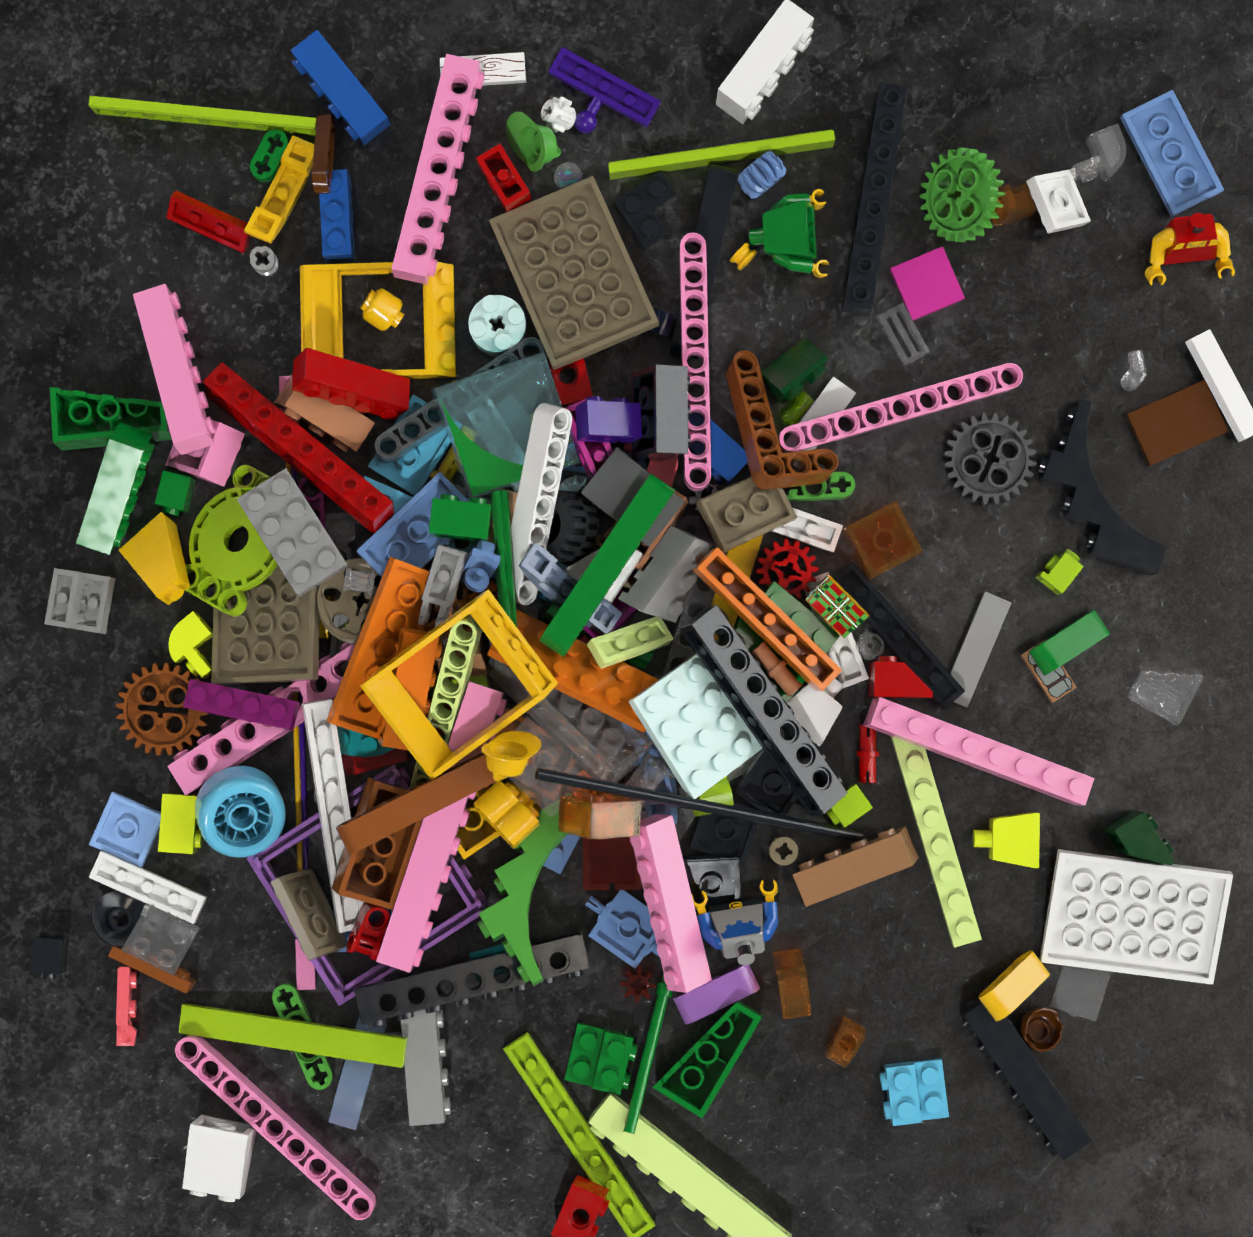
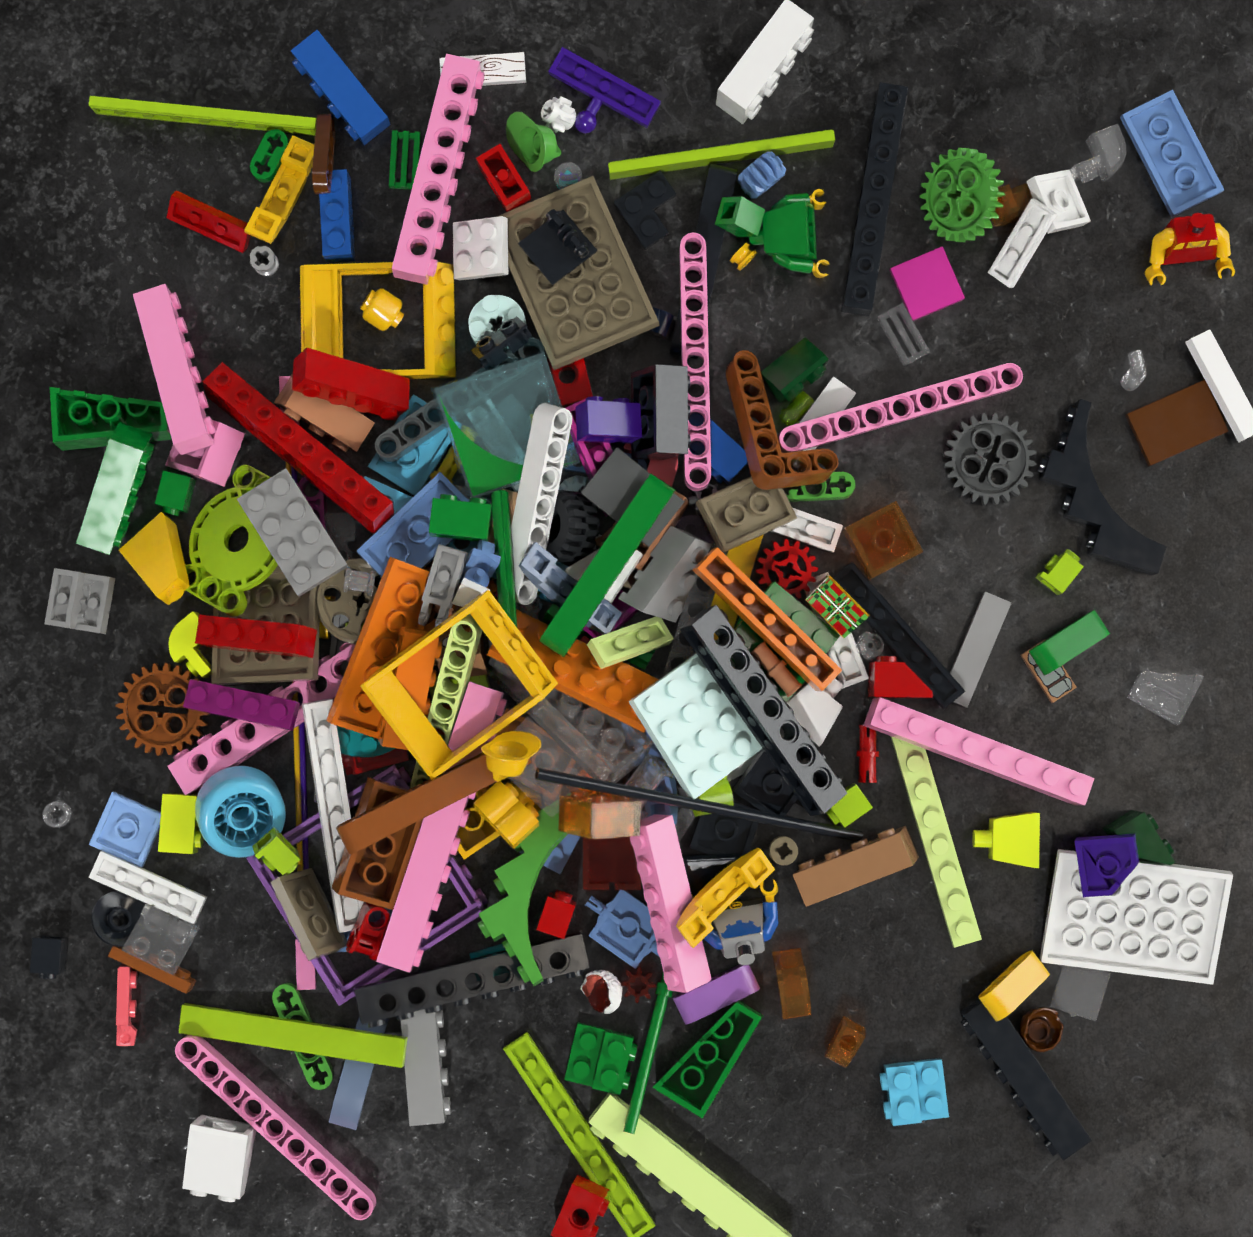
(62, 820): none -> clear bush
(256, 636): none -> red brick
(277, 852): none -> lime brick
(406, 136): none -> green tile
(467, 592): none -> white tile
(480, 248): none -> white plate
(512, 334): none -> black hinge
(557, 246): none -> black hinge
(557, 914): none -> red brick
(602, 991): none -> hair
(720, 892): none -> yellow slope
(740, 216): none -> green brick
(1022, 243): none -> white tile
(1105, 862): none -> dark purple plate

